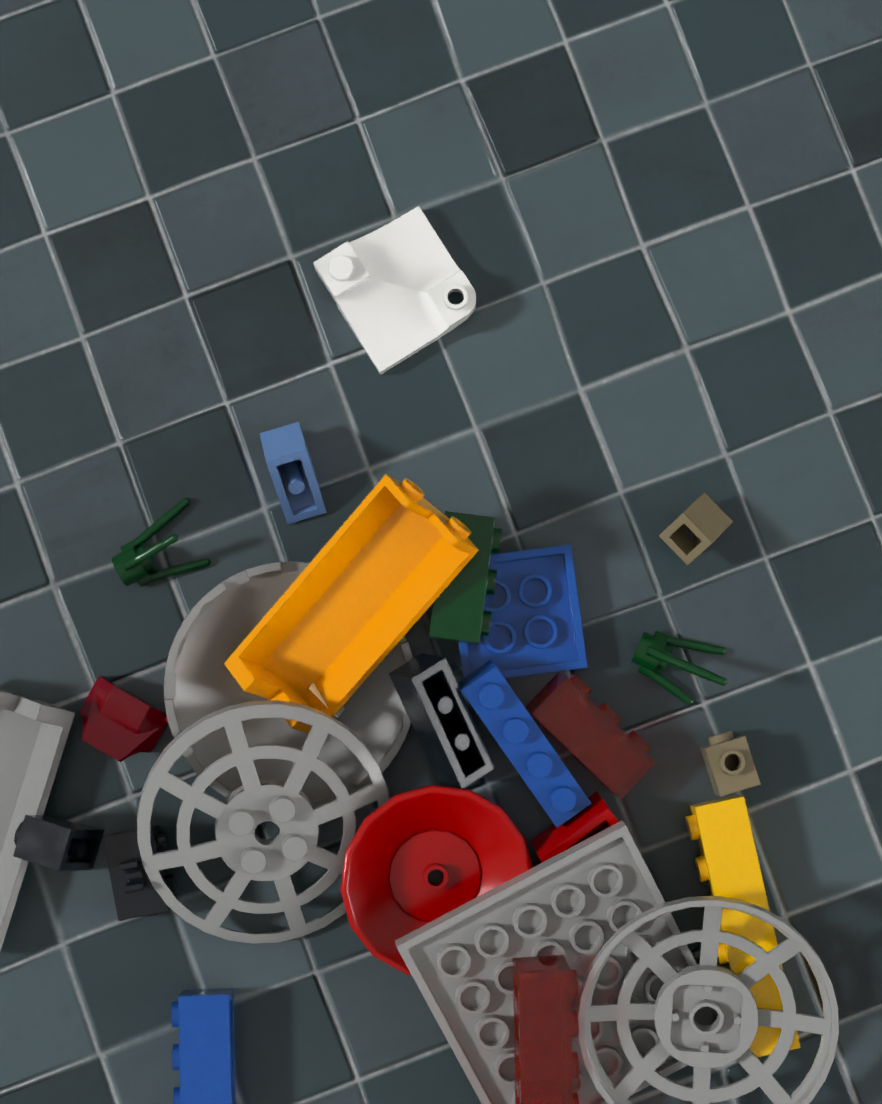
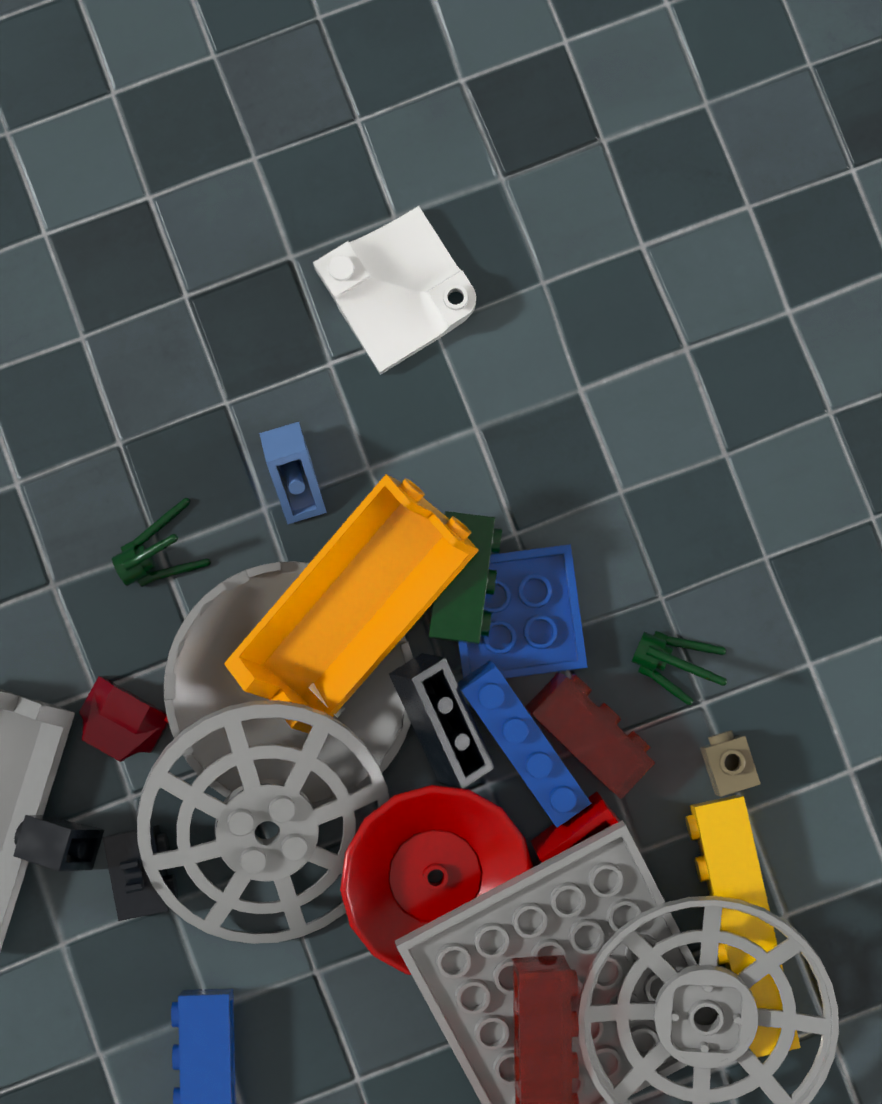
(696, 528): dark tan brick -> none

